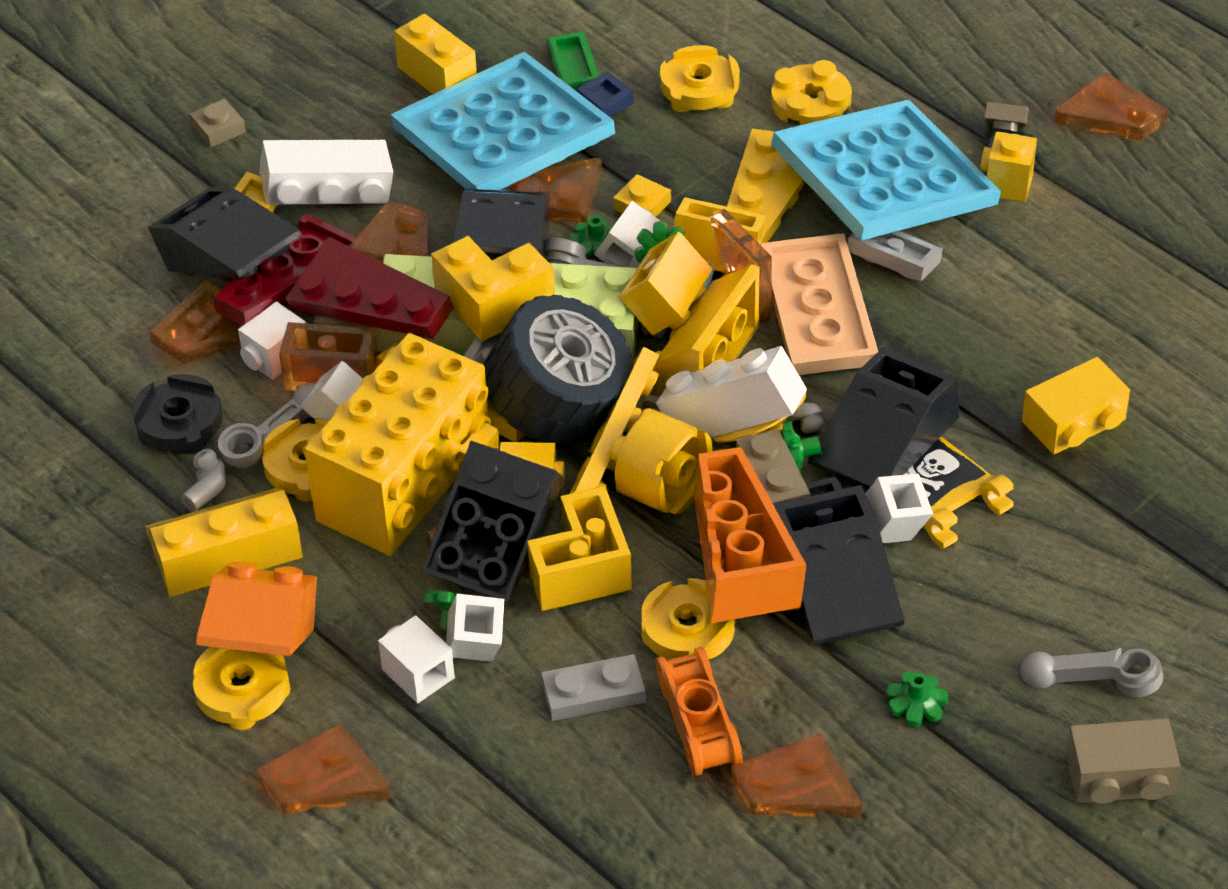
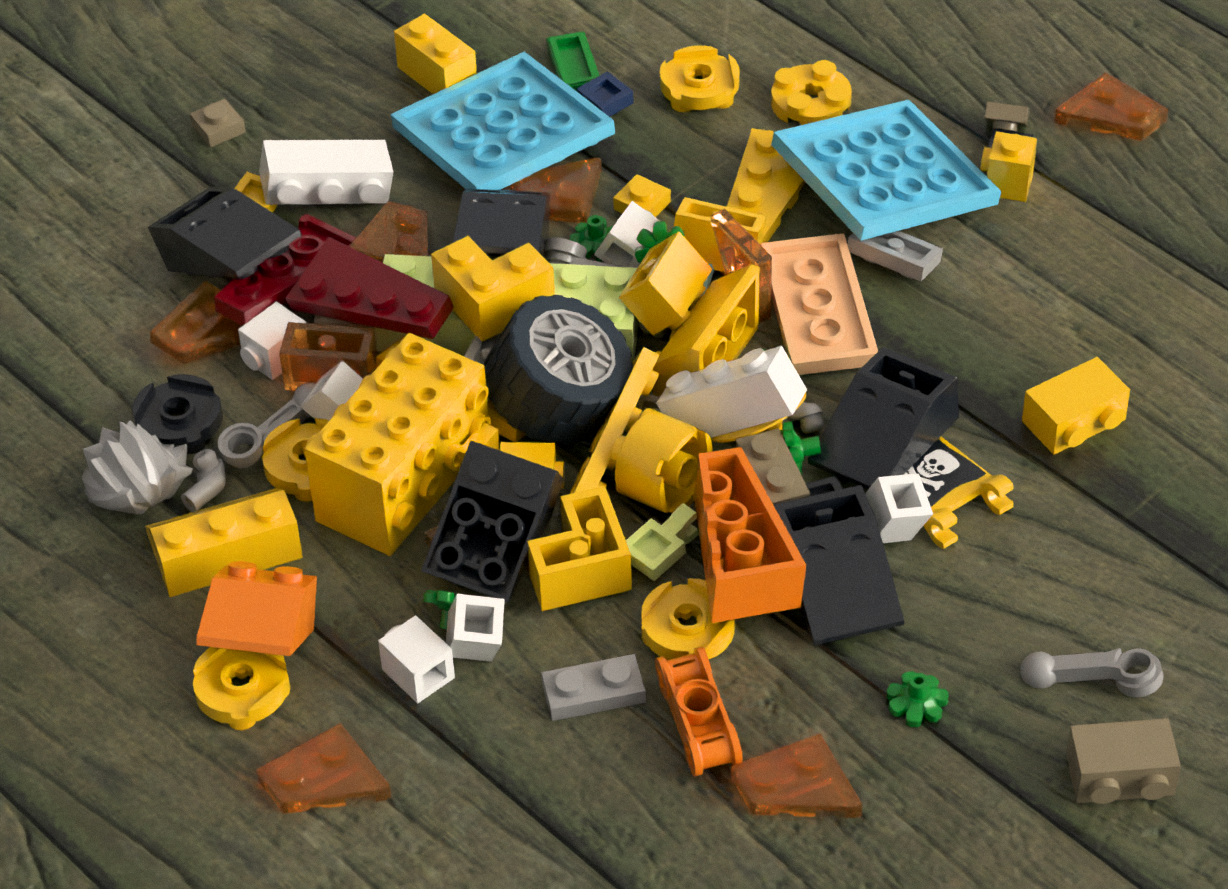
(132, 469): none -> light grey hair
(659, 546): none -> yellowish green plate

